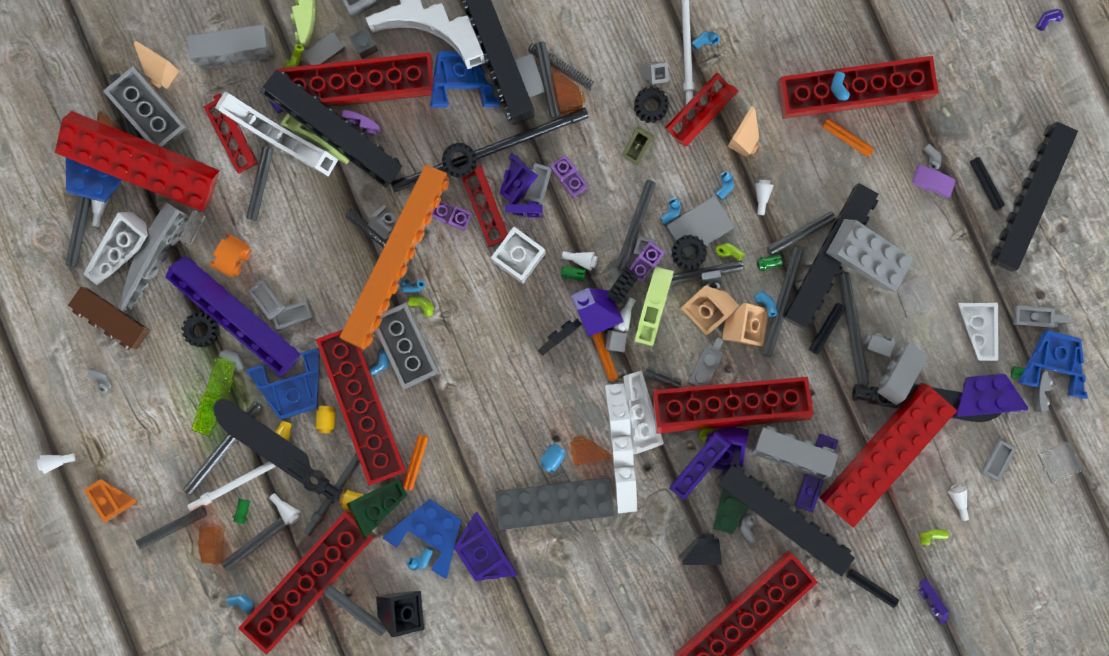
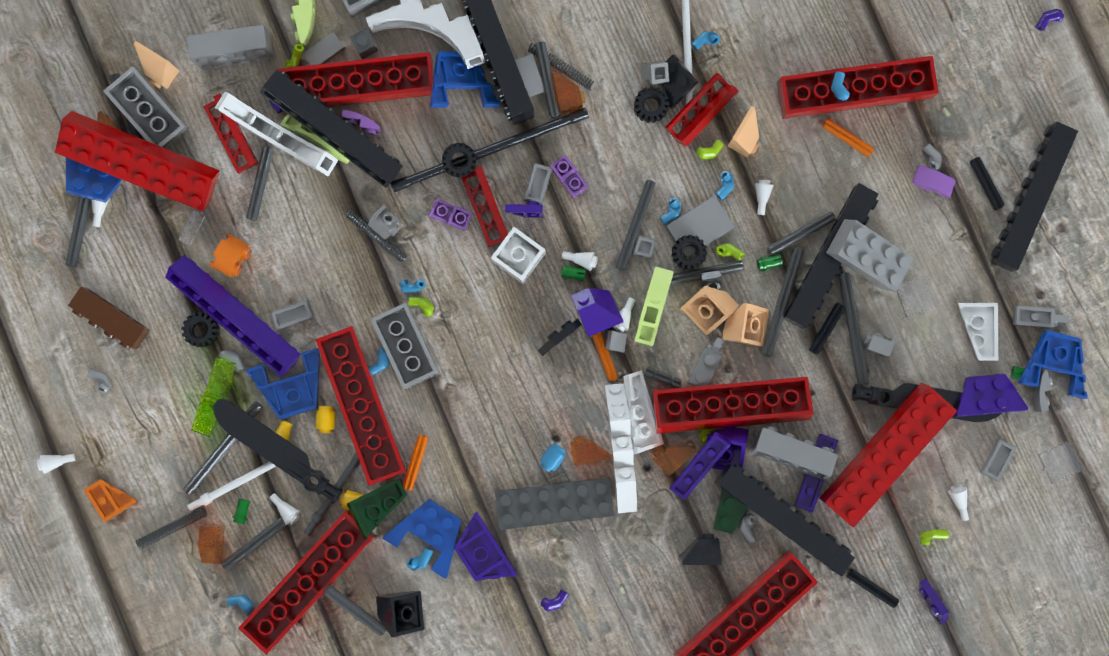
(117, 247): white wedge -> none
(161, 237): light grey wedge -> none
(266, 299): light grey tile -> none
(394, 257): orange brick -> none
(517, 180): dark purple wing -> none
(554, 604): none -> dark purple arm
(622, 285): black tyre -> none
(637, 145): olive slope -> none
(646, 261): medium lavender slope -> none
(672, 457): none -> clear orange slope
(680, 81): none -> black wing
(709, 152): none -> lime arm
(768, 301): dark azure arm -> none
(902, 373): light grey brick -> none

